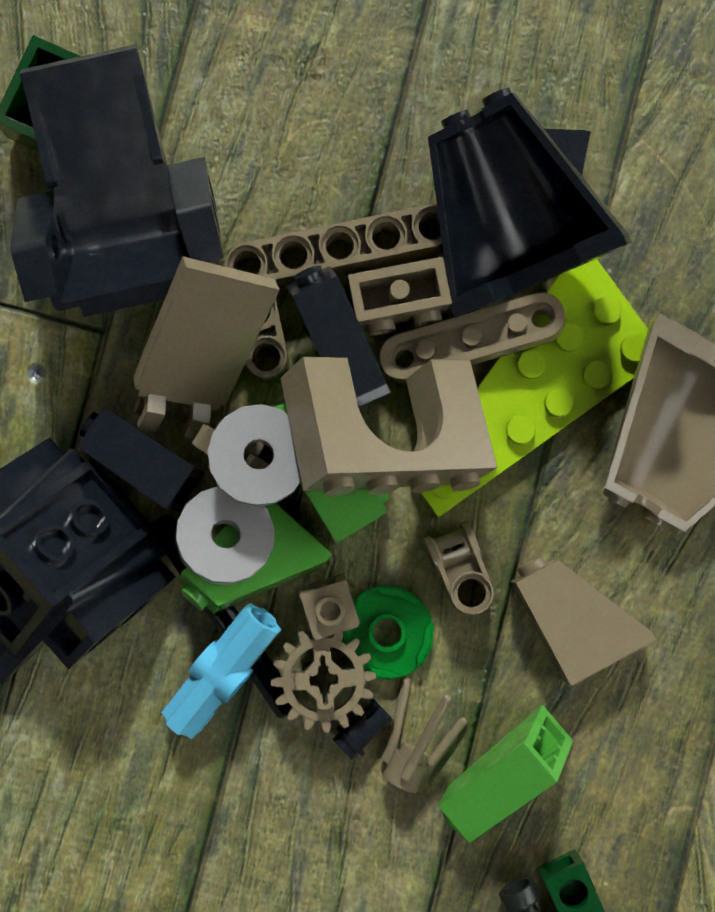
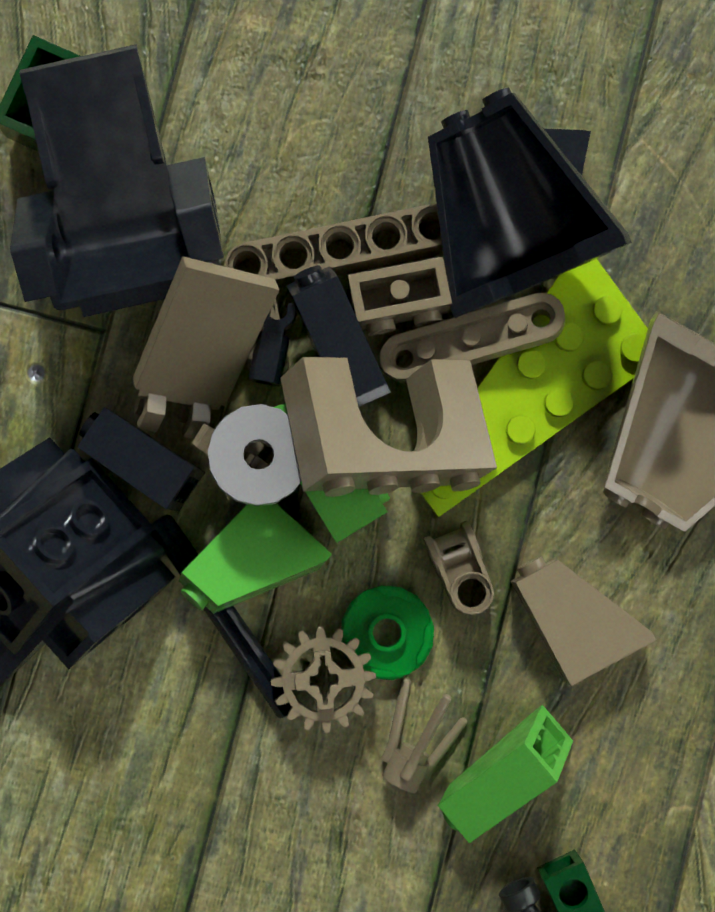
(220, 564): light grey tile -> none
(220, 671): medium azure piece -> none
(272, 349): none -> black bar
(329, 606): dark tan bracket -> none
(362, 729): black pin -> none

